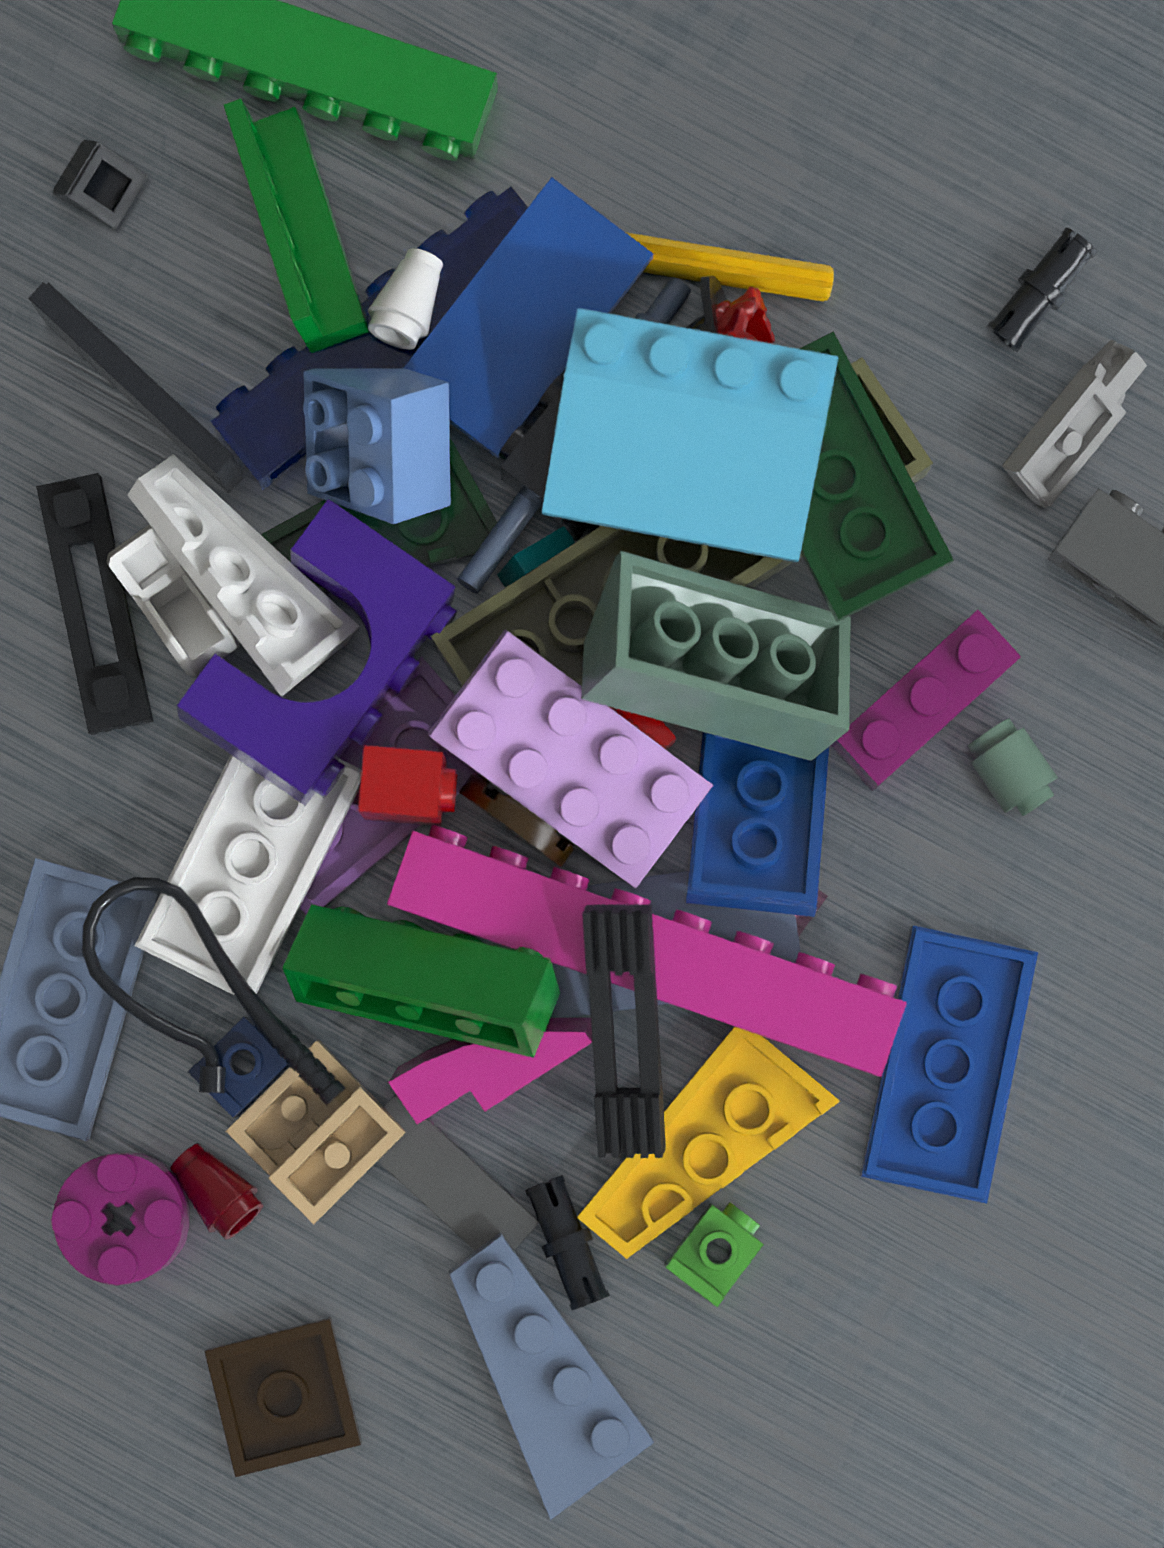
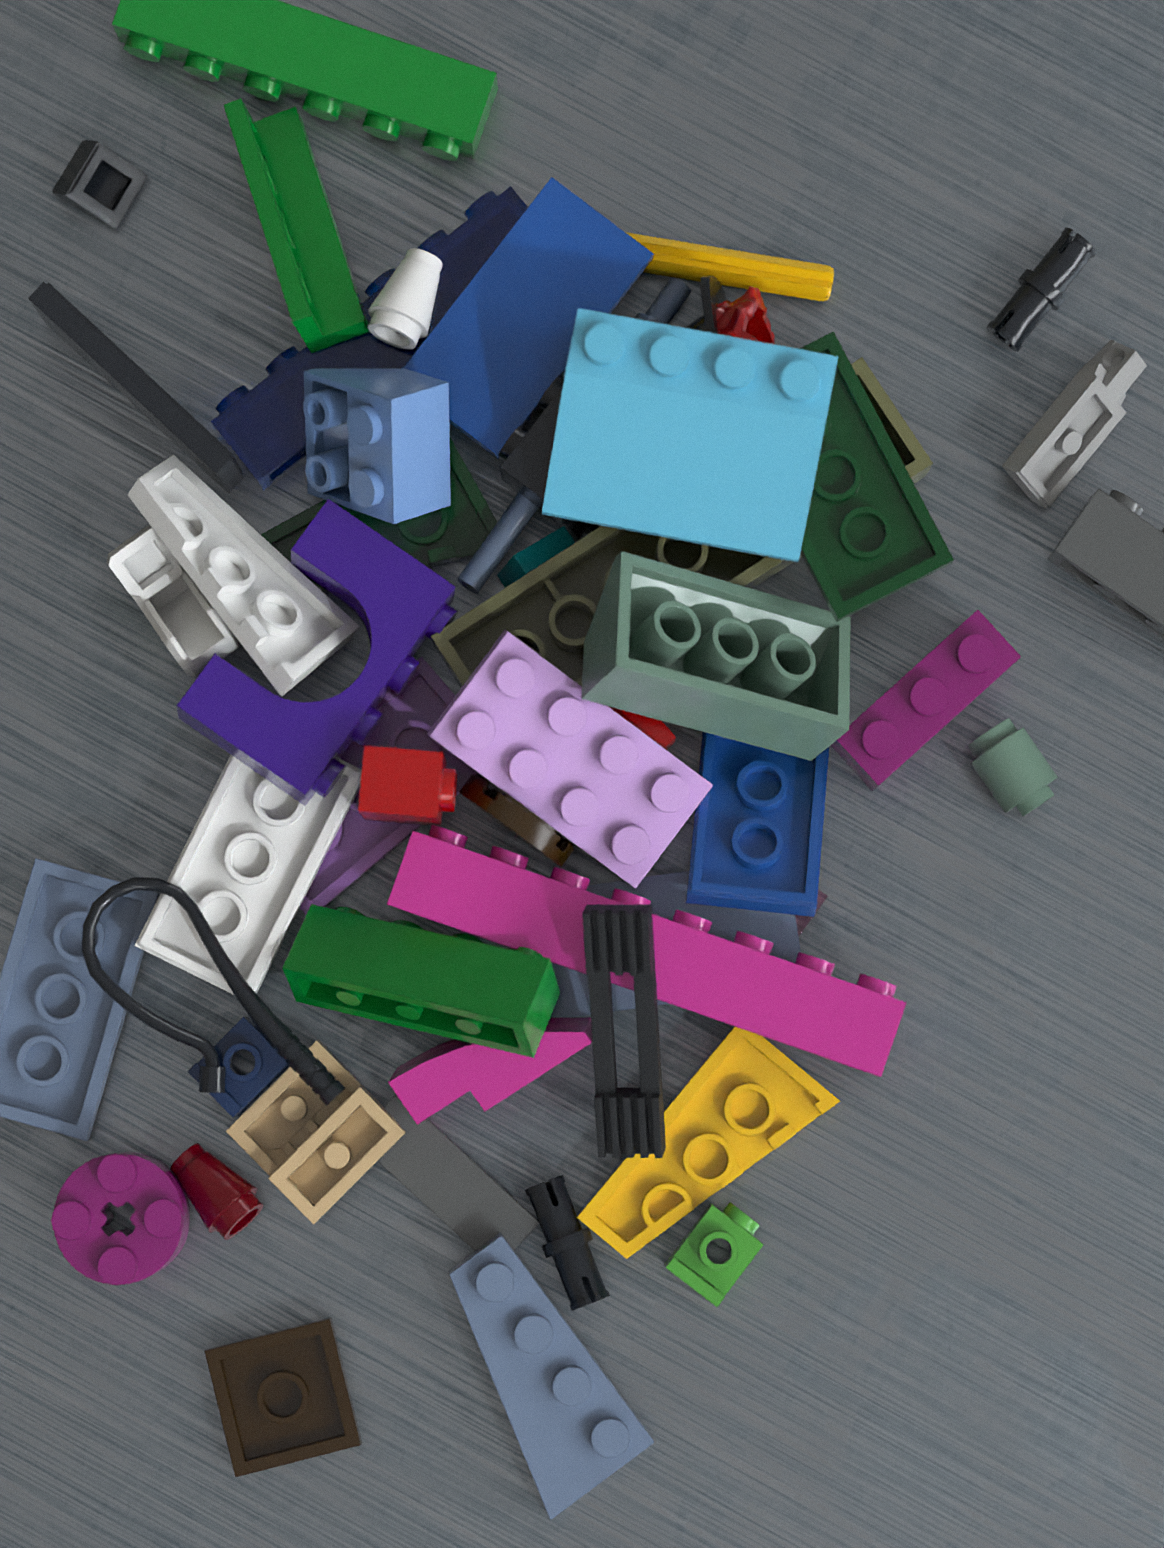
(113, 692): black container -> none
(949, 1064): blue tile -> none

